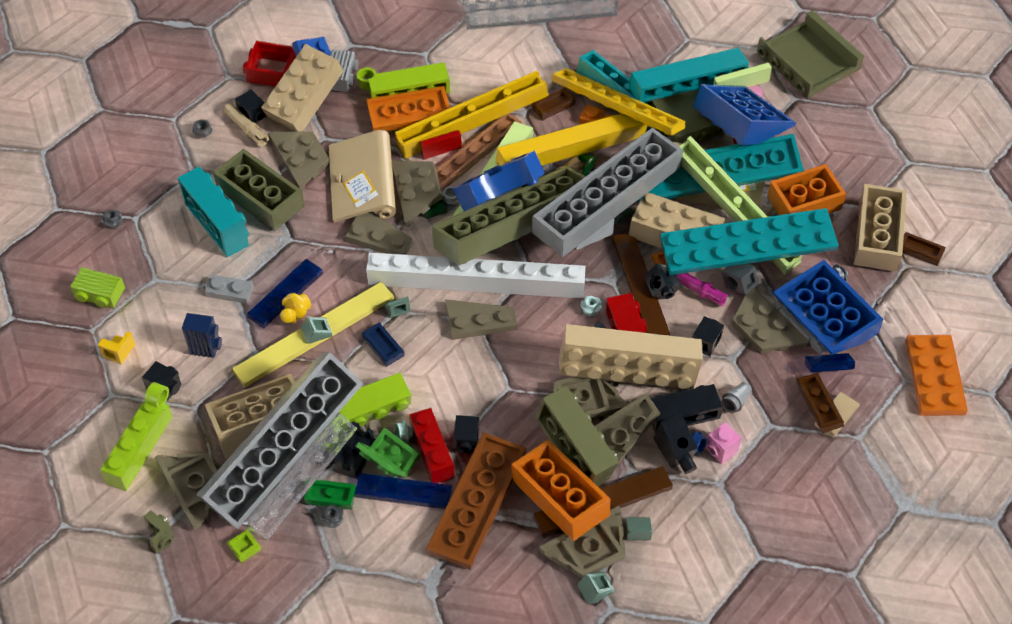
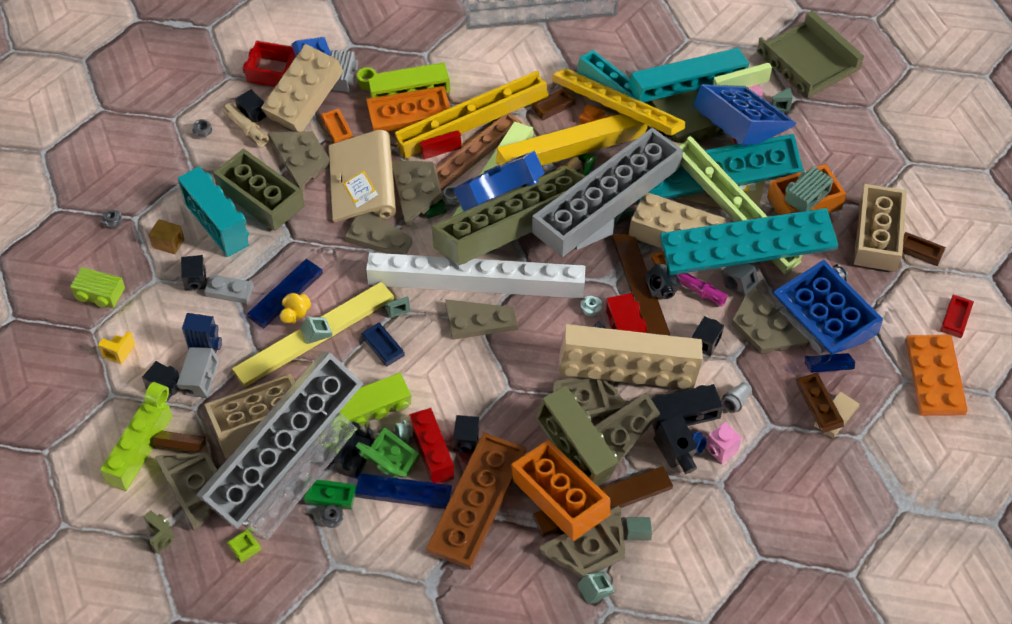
(166, 236): none -> pearl gold panel
(179, 441): none -> reddish brown tile
(193, 272): none -> black brick
(198, 372): none -> light grey hinge
(336, 126): none -> orange tile
(782, 100): none -> sand green slope
(808, 189): none -> sand green brick
(956, 316): none -> red tile

